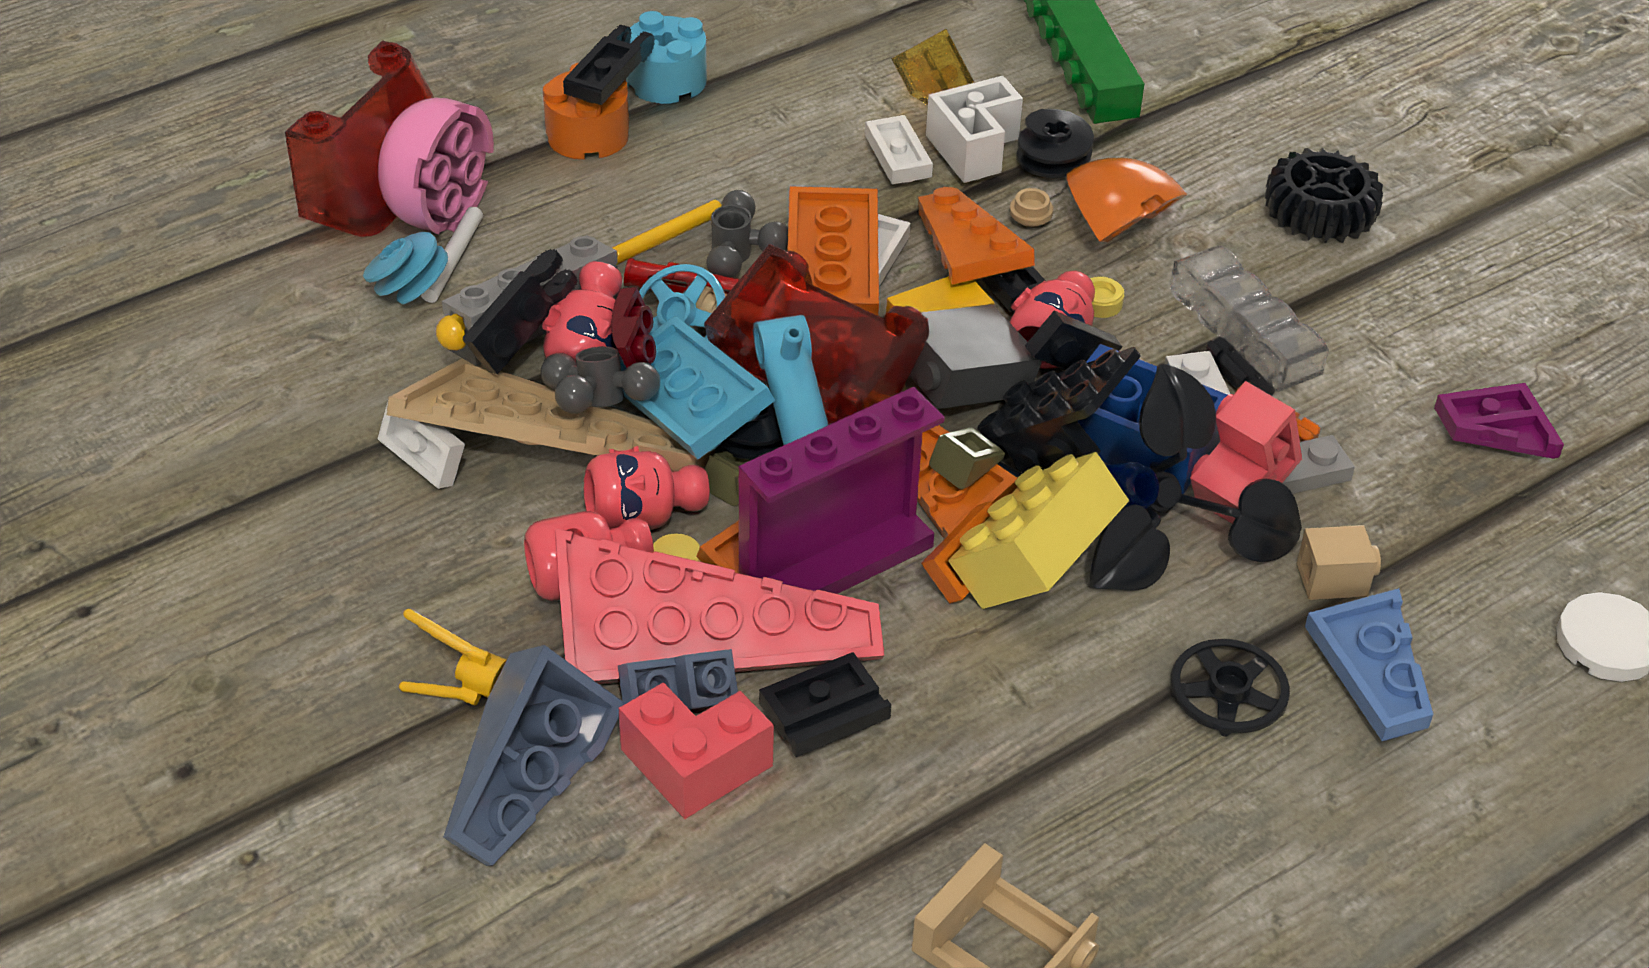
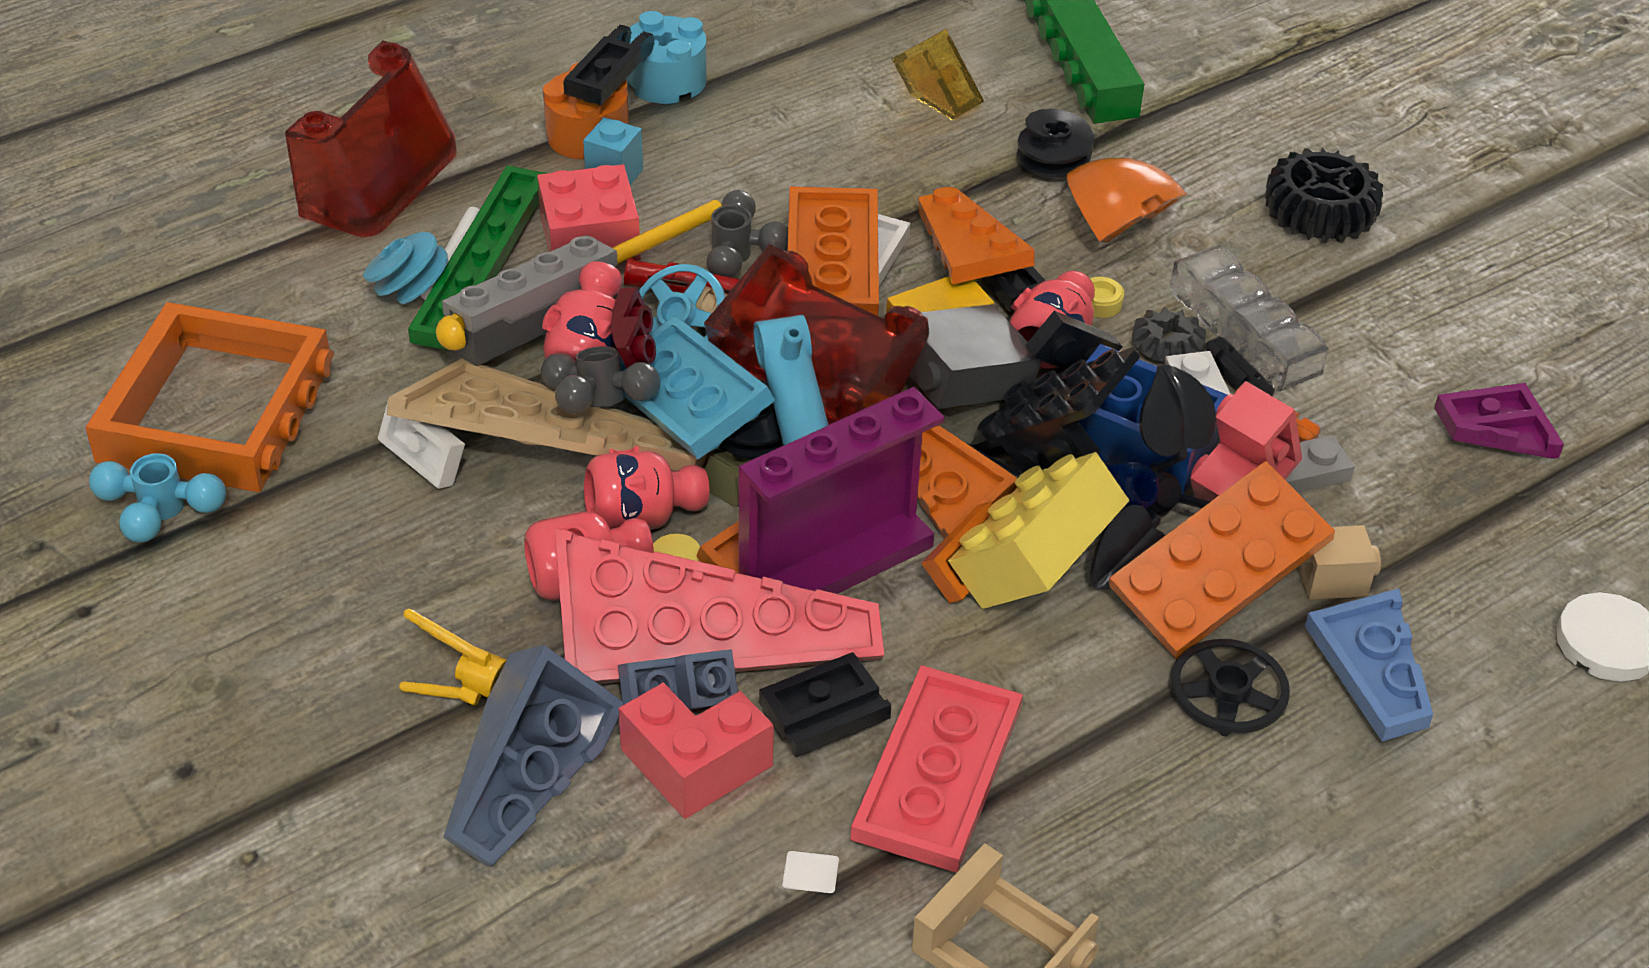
(114, 425): none -> orange window
(157, 491): none -> medium azure piece
(435, 163): bright pink cylinder -> none
(482, 247): none -> green plate
(519, 311): black hinge -> none
(587, 203): none -> coral brick
(613, 145): none -> medium azure brick
(810, 872): none -> white sticker
(898, 149): white plate -> none
(937, 769): none -> coral plate
(964, 456): olive slope -> none
(973, 124): white brick -> none
(1031, 207): tan plate -> none
(1185, 339): none -> dark grey gear
(1221, 559): none -> orange plate

